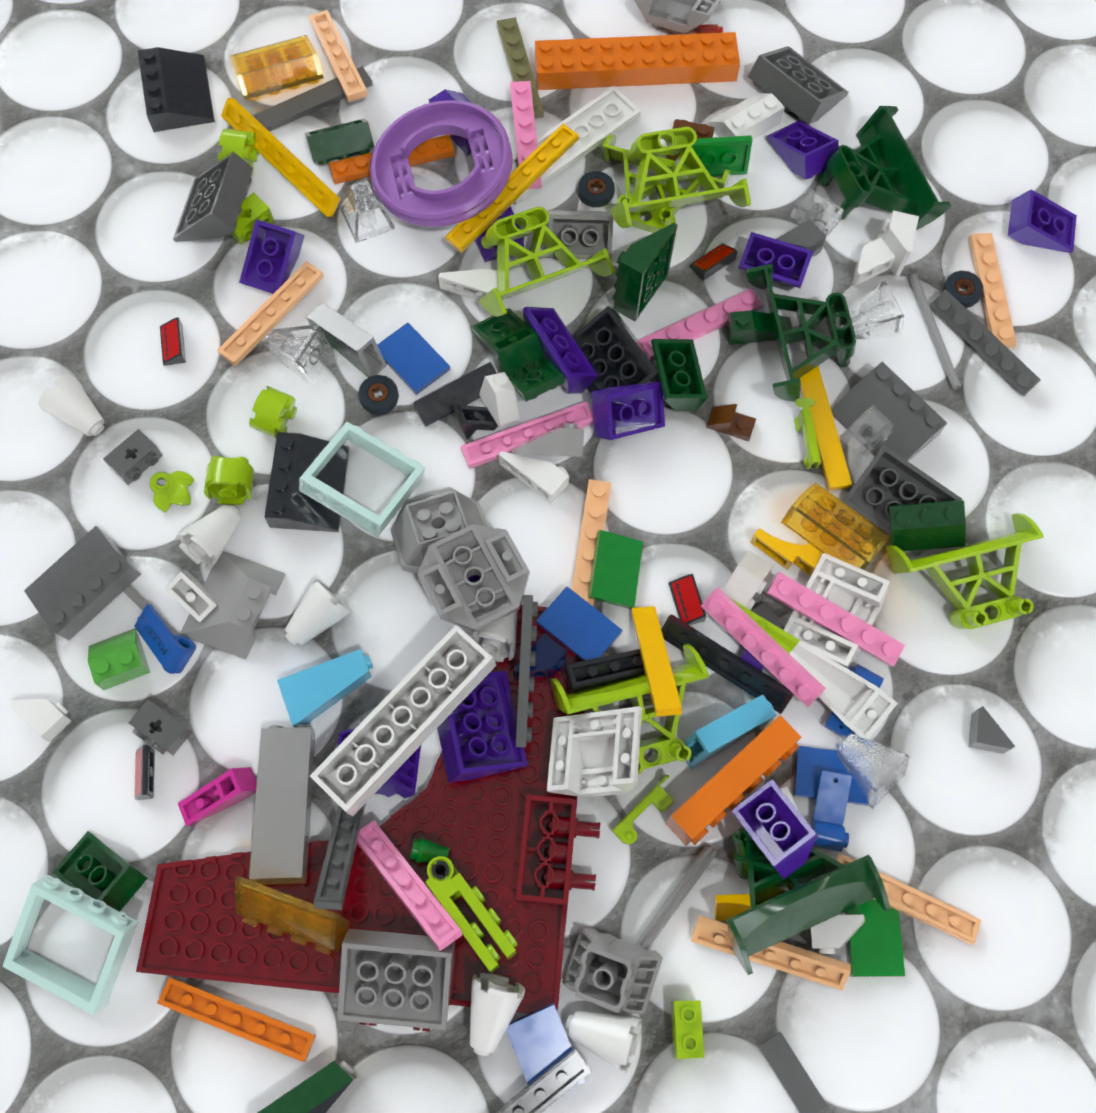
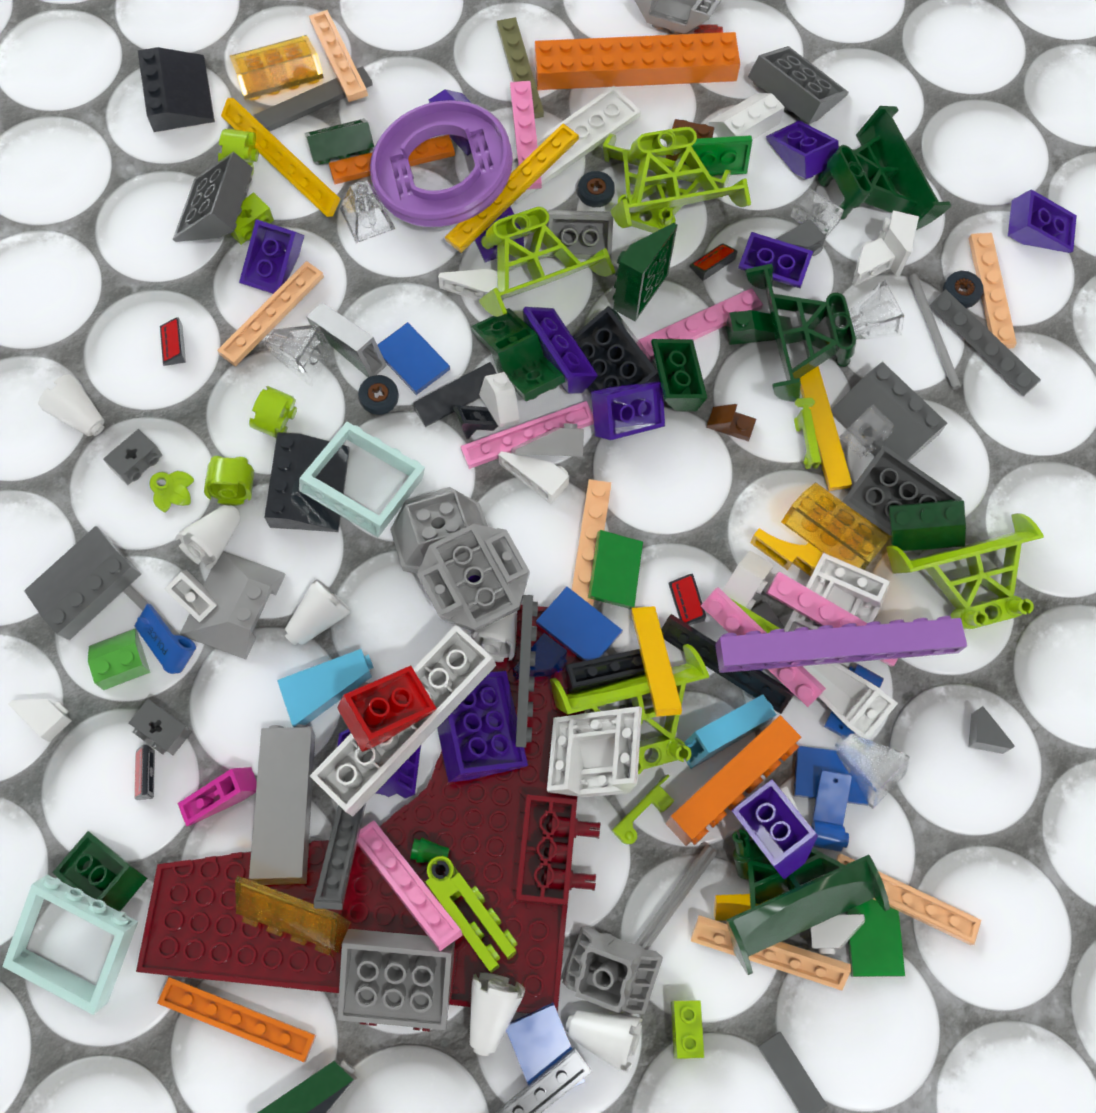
(385, 707): none -> red slope
(840, 644): none -> medium lavender brick

